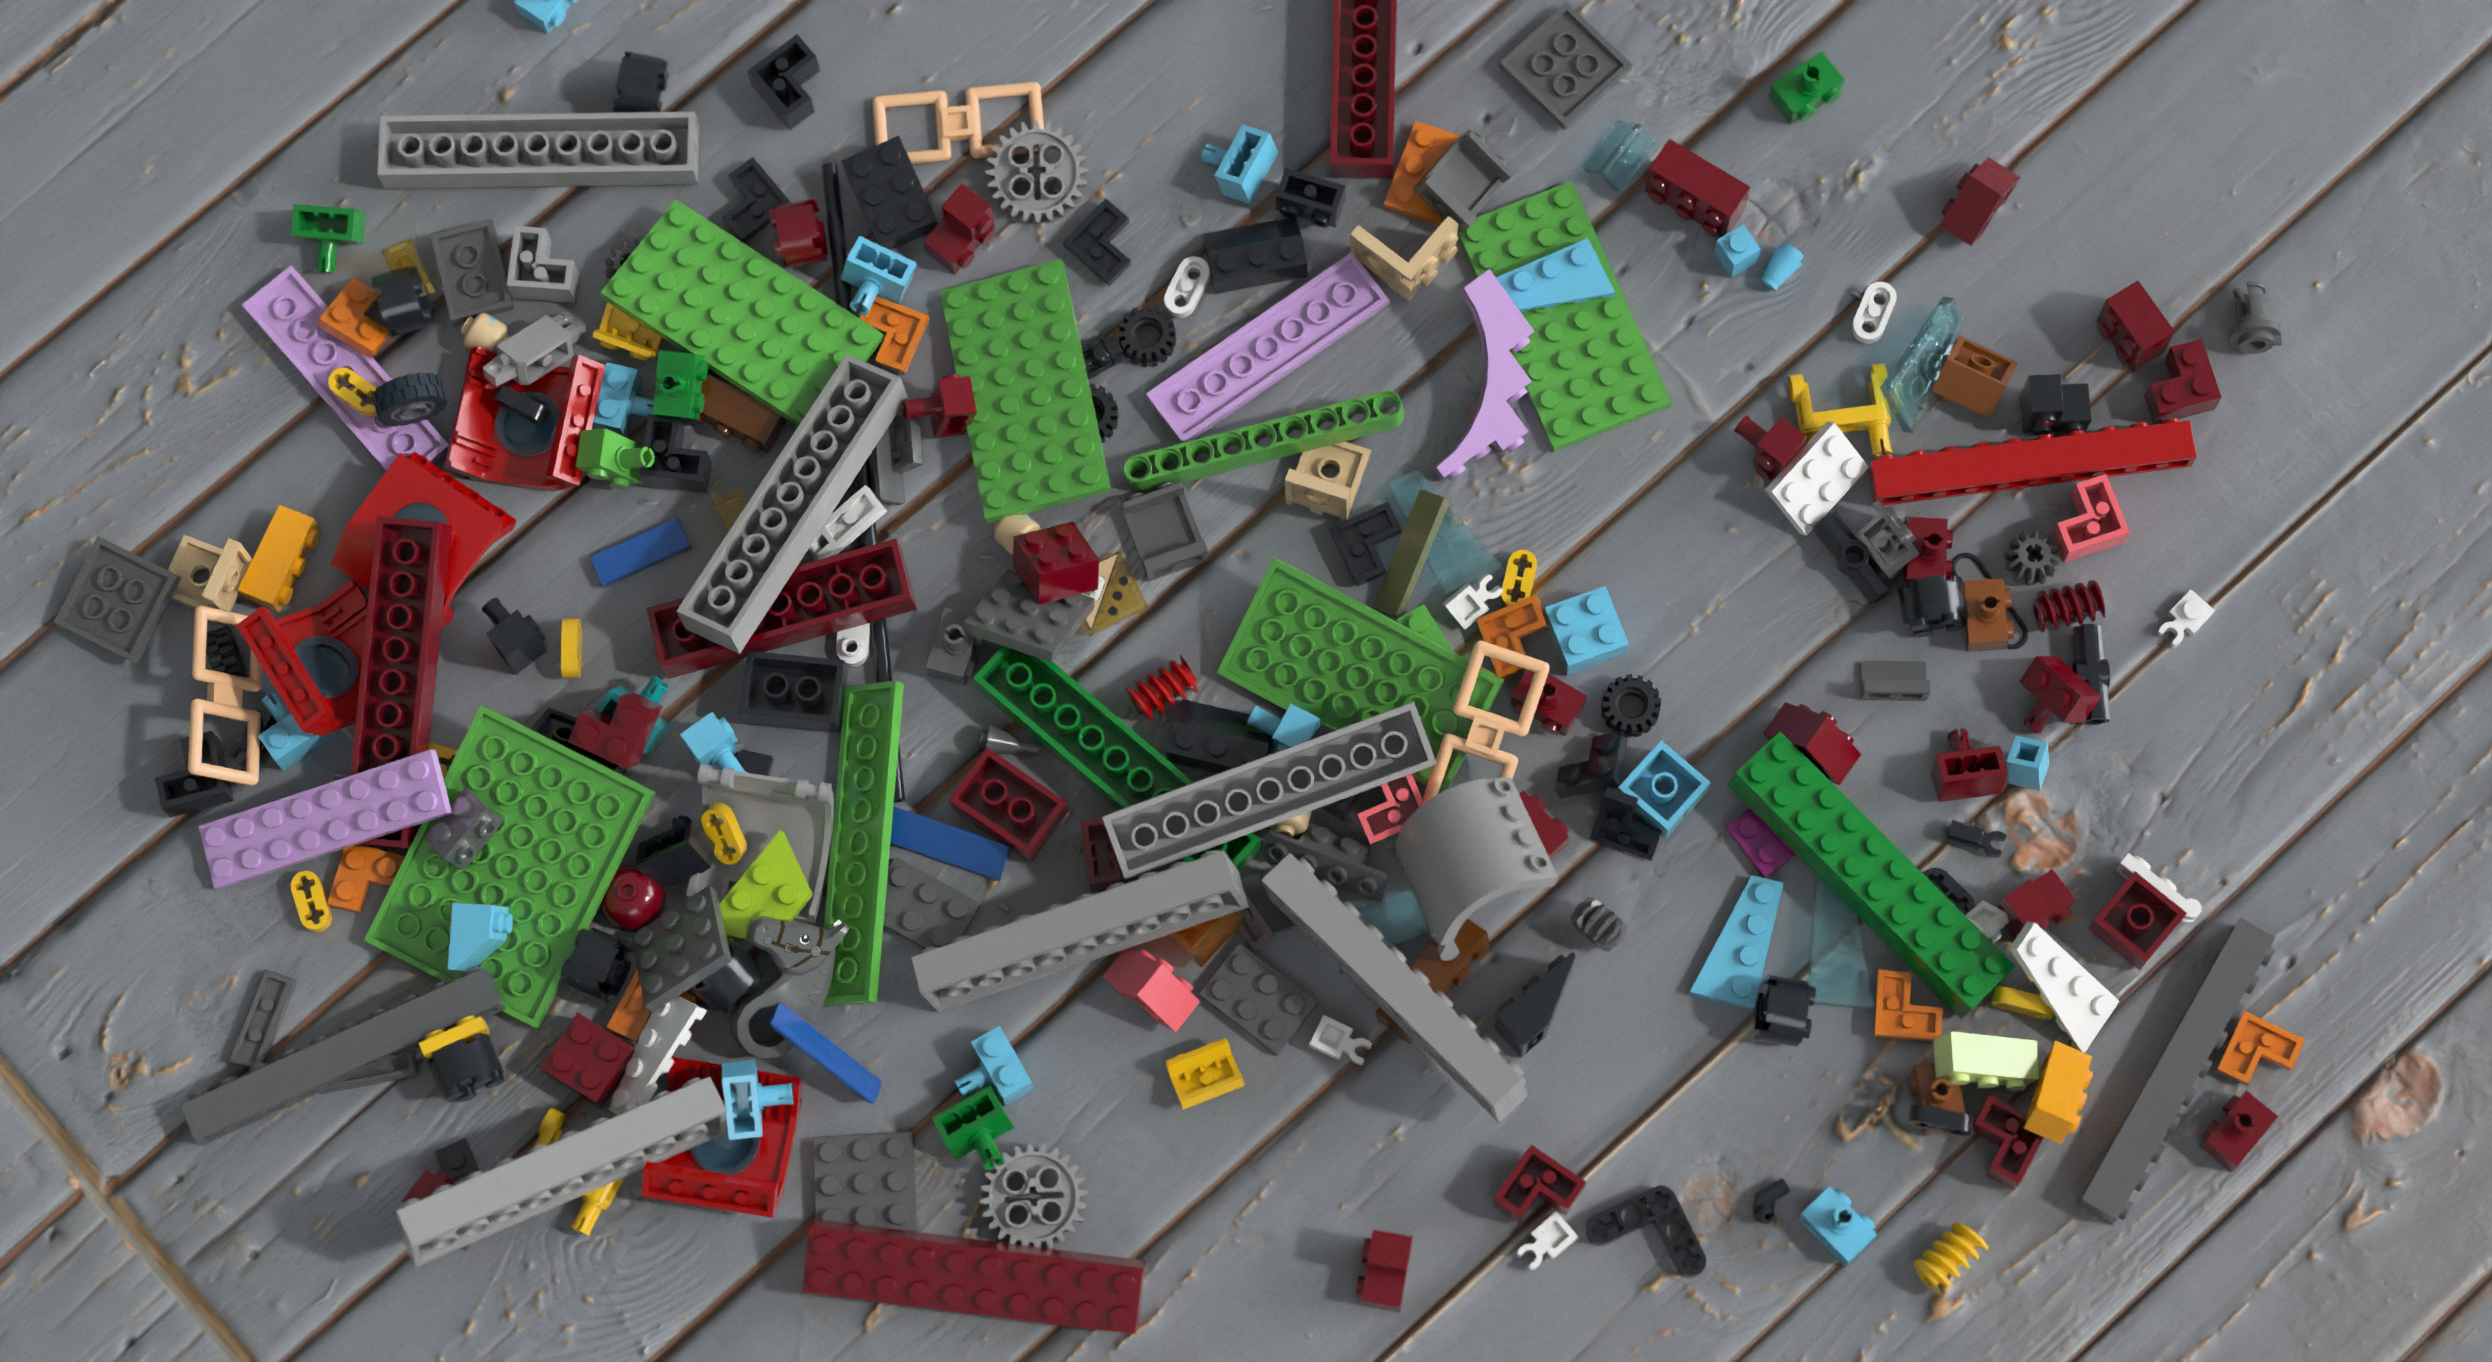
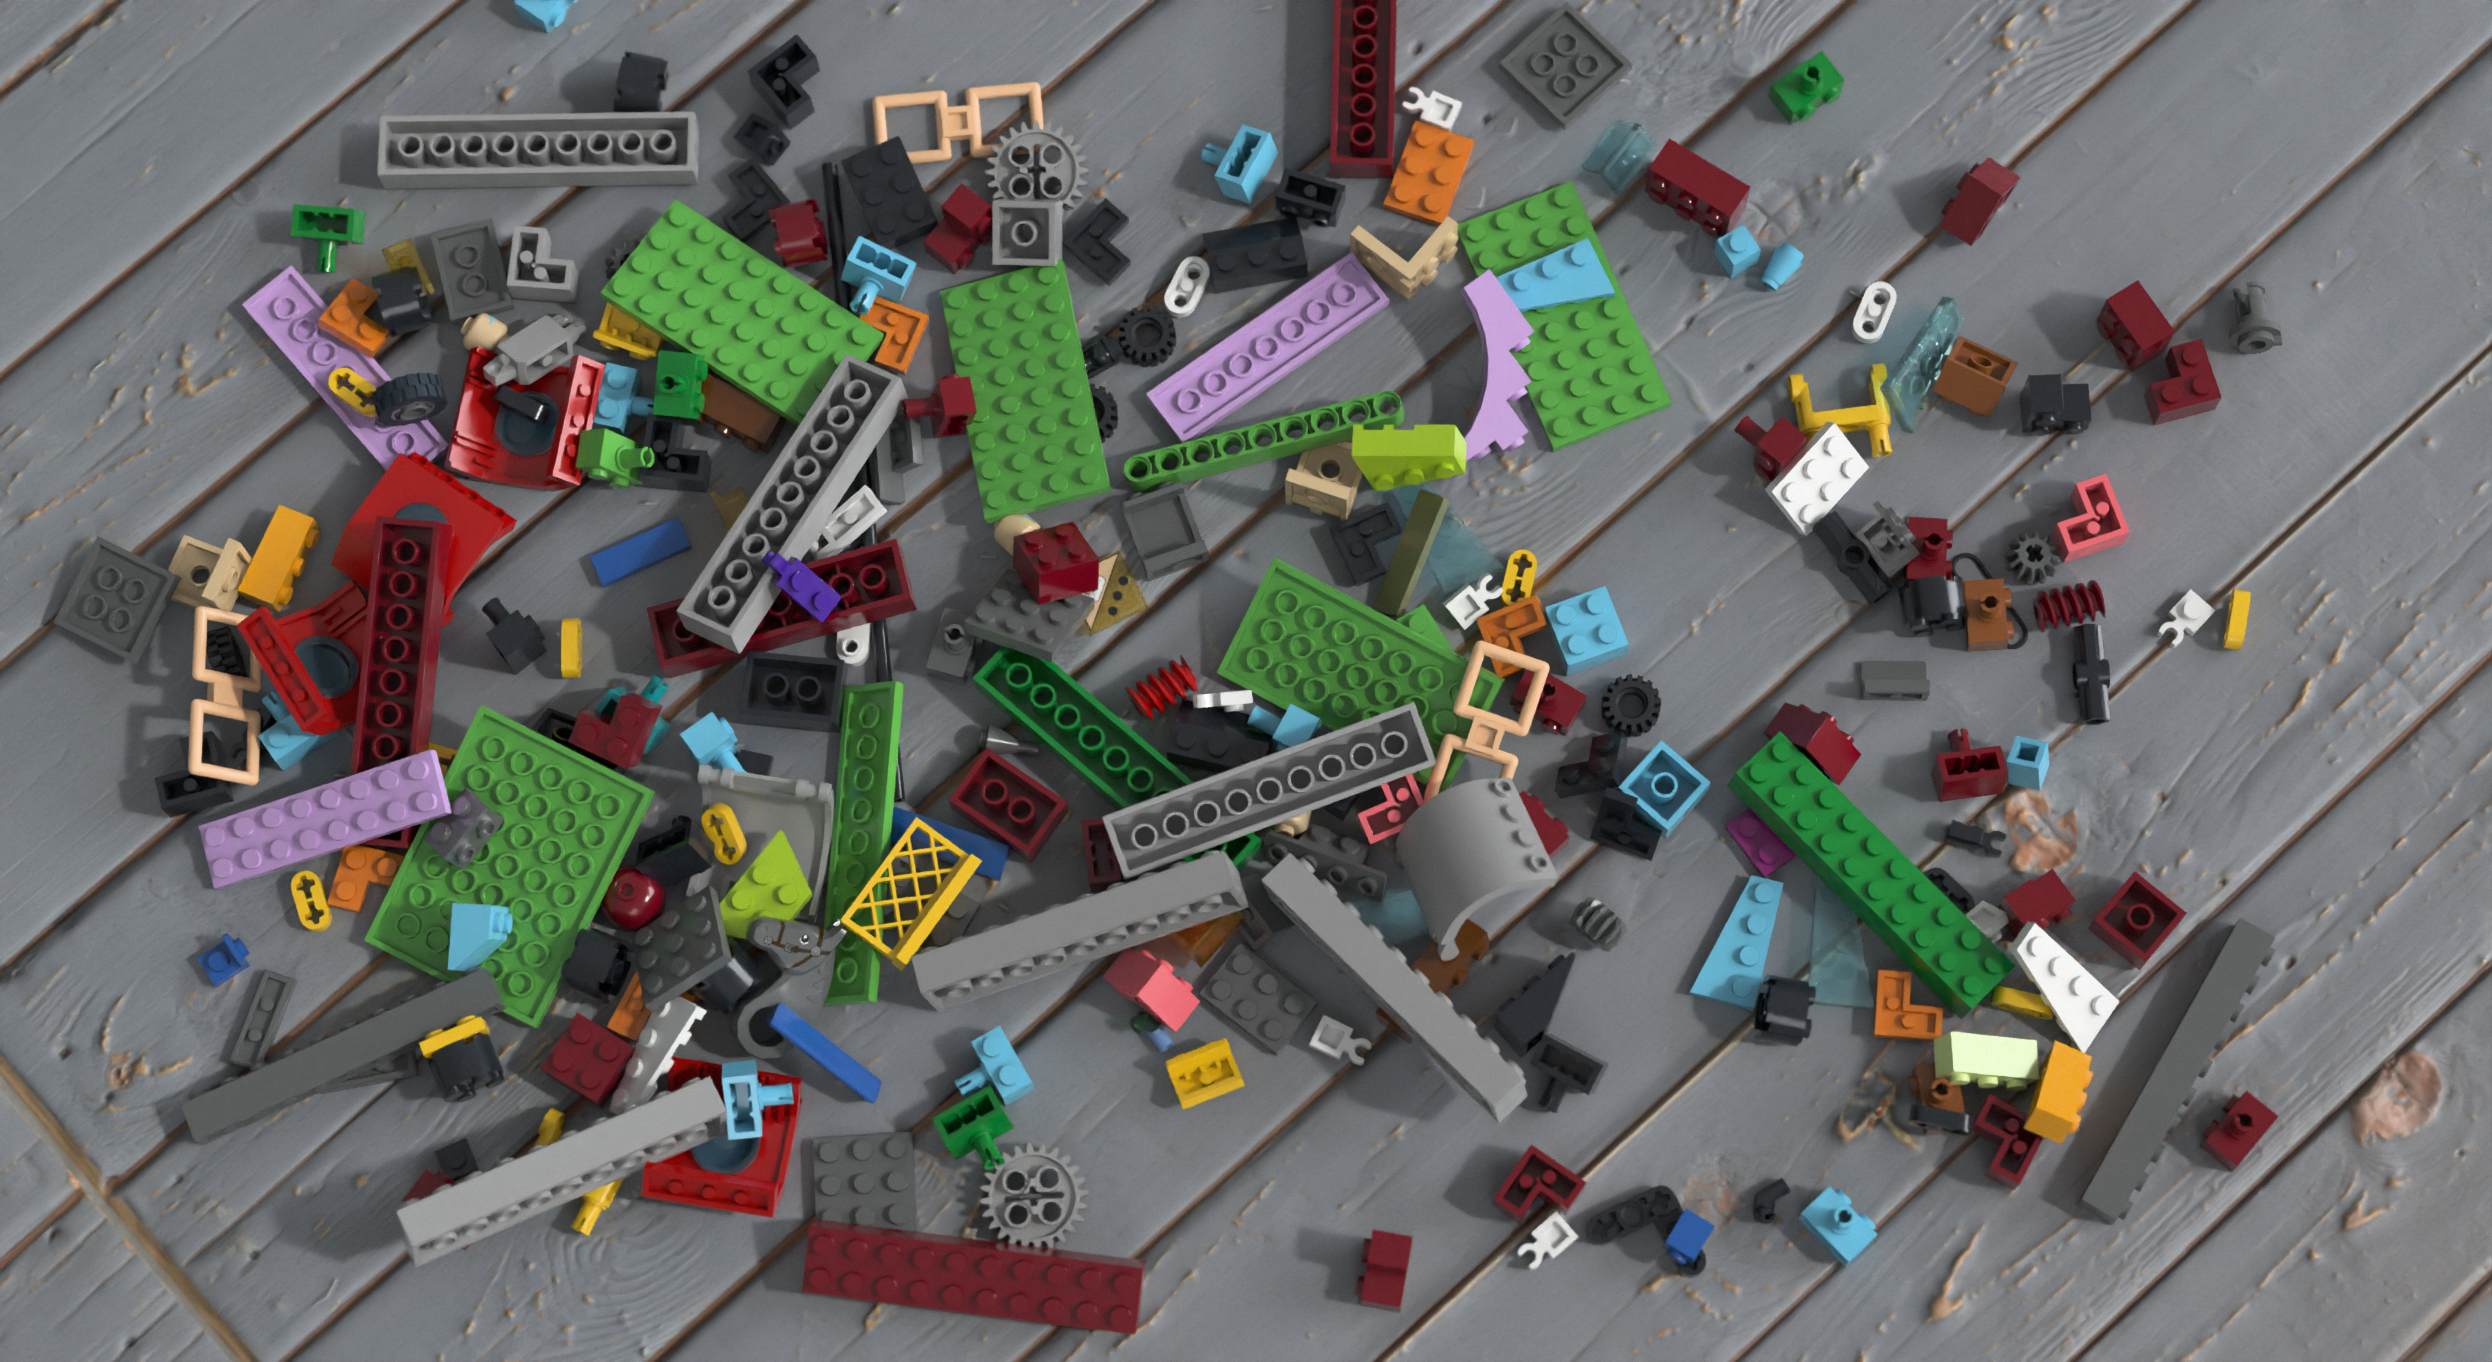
(225, 960): none -> blue bracket
(762, 138): none -> black bracket
(802, 585): none -> dark purple plate
(932, 911): none -> yellow fence
(1027, 232): none -> light grey brick
(1153, 1028): none -> arm
(1230, 700): none -> white plate
(1408, 456): none -> lime wedge
(1436, 111): none -> white plate
(1463, 179): dark grey panel -> none
(1567, 1068): none -> black brick
(1688, 1237): none -> blue brick
(1947, 1256): yellow piece -> none
(2032, 462): red brick -> none
(2057, 692): dark red brick -> none
(2164, 885): white plate -> none
(2236, 619): none -> yellow beam
(2257, 1039): orange plate -> none

